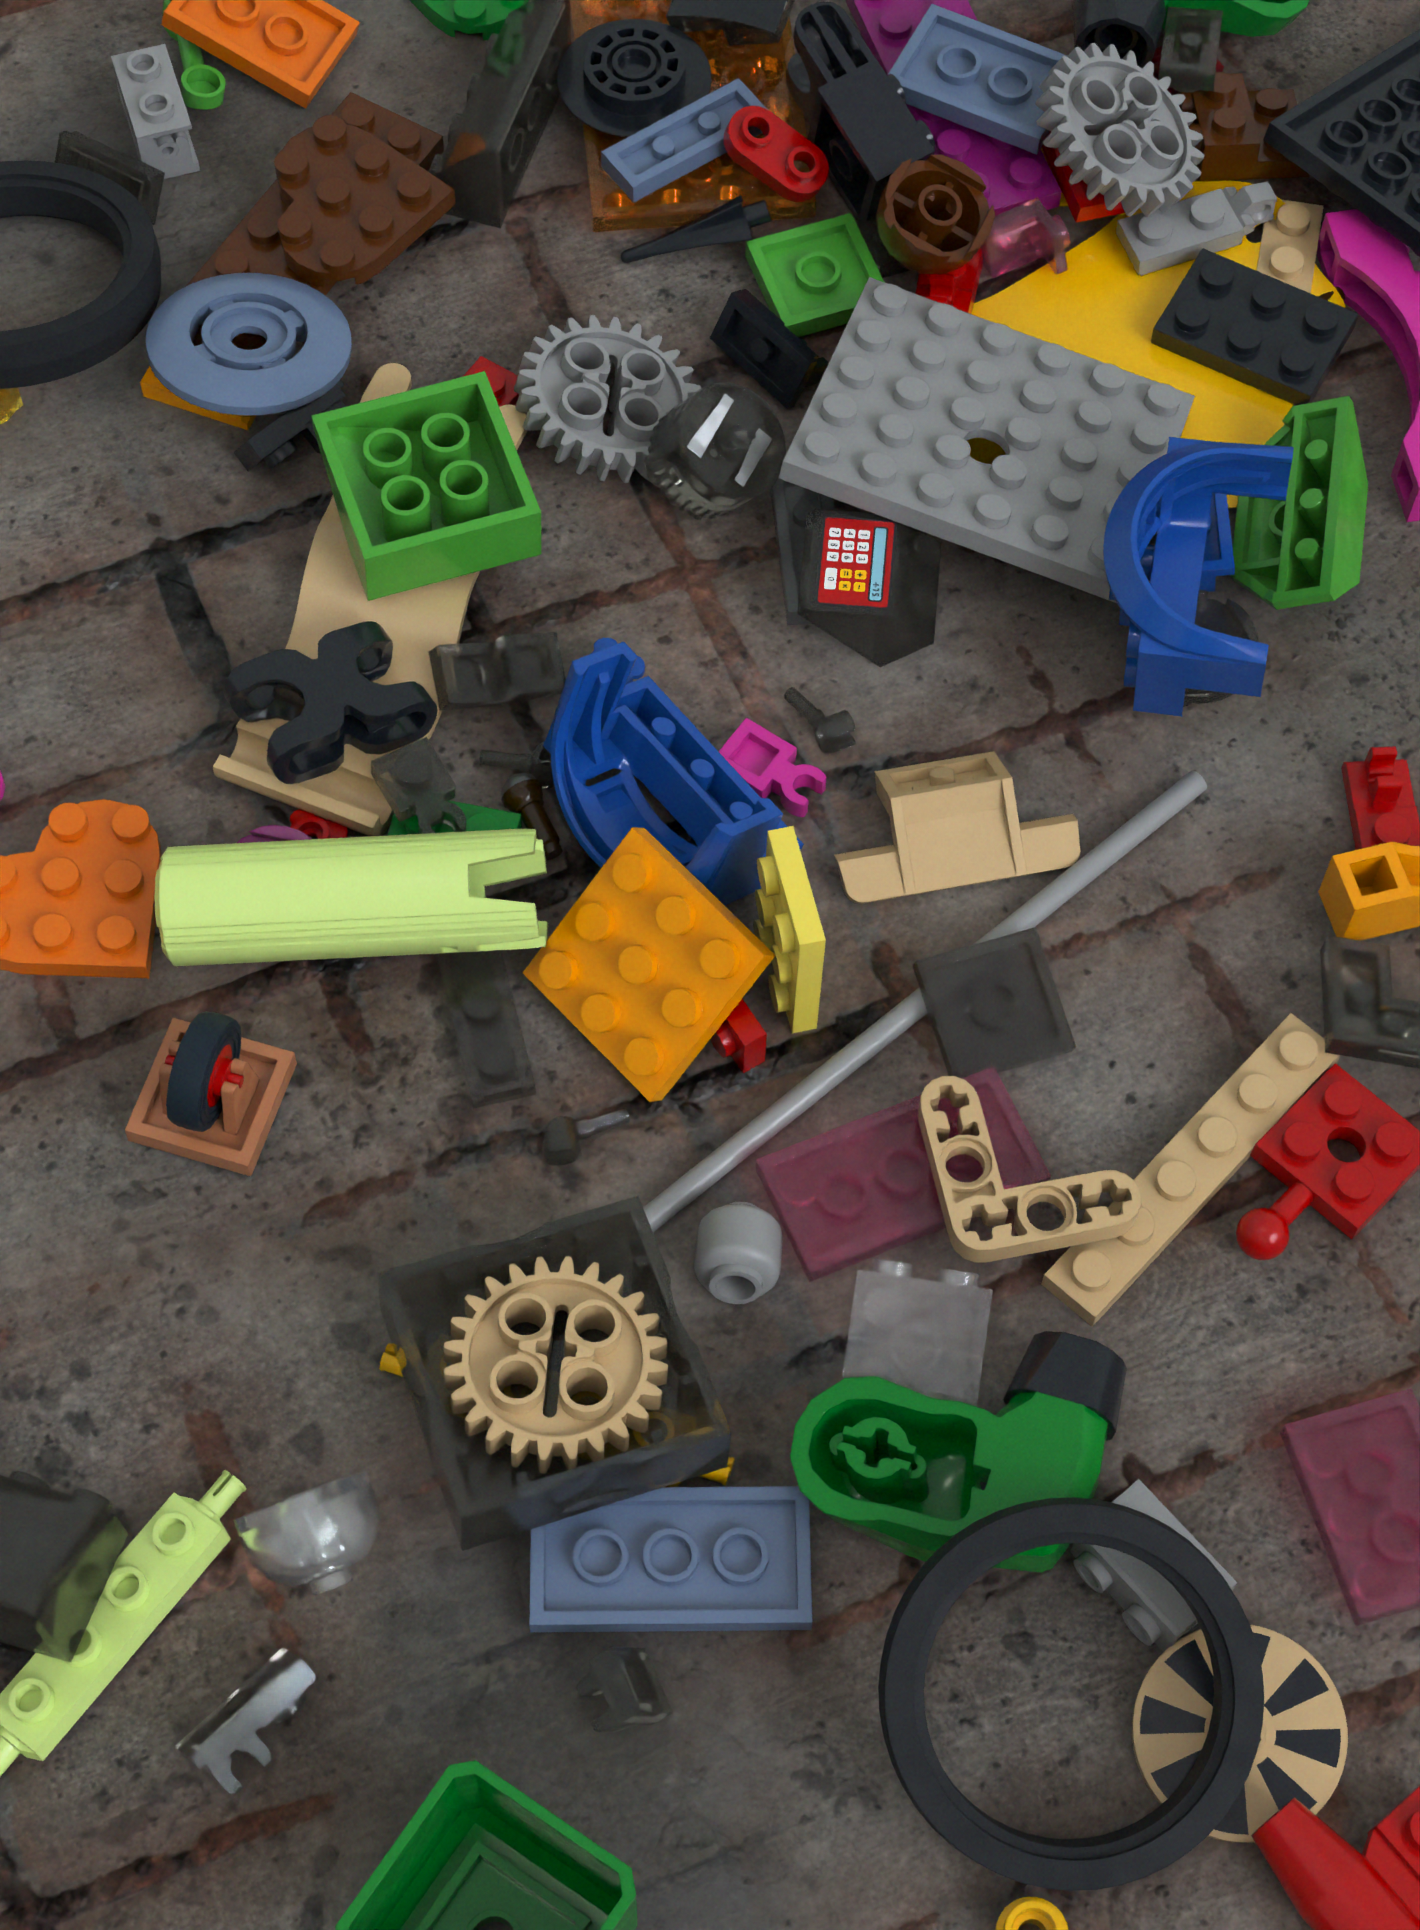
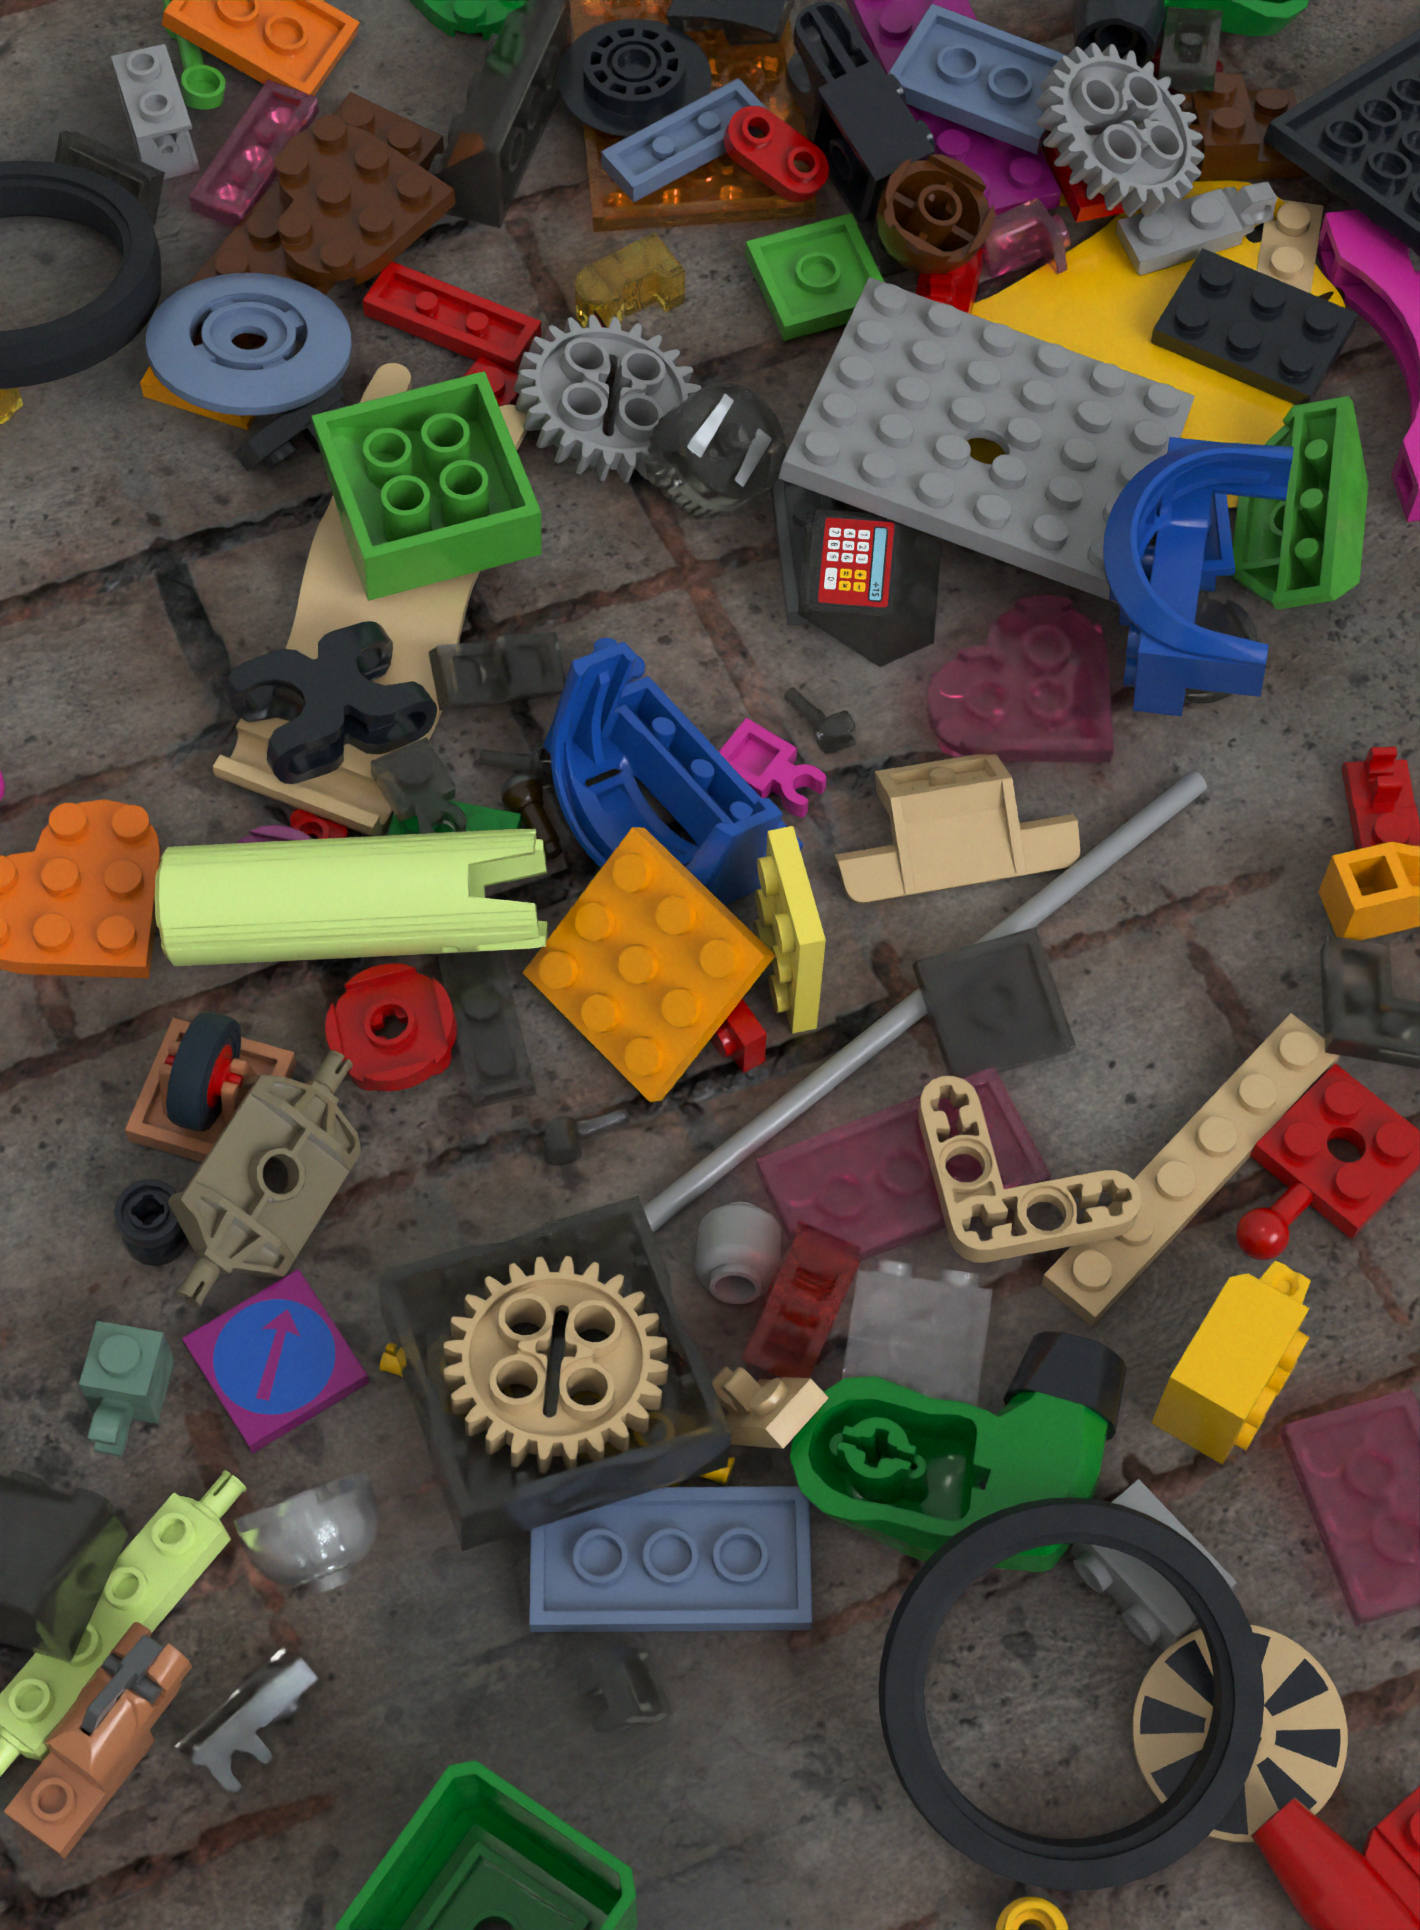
(99, 1740): none -> nougat plate
(124, 1382): none -> sand green brick
(158, 1236): none -> black wheel
(227, 1206): none -> dark tan plate
(246, 160): none -> clear pink plate
(275, 1361): none -> tile
(418, 1050): none -> red plate
(450, 316): none -> red plate
(629, 282): none -> clear yellow leg
(722, 225): black piece -> none
(766, 348): black plate -> none
(766, 1410): none -> tan plate
(801, 1302): none -> clear red brick
(1029, 691): none -> clear pink plate
(1236, 1362): none -> yellow hinge

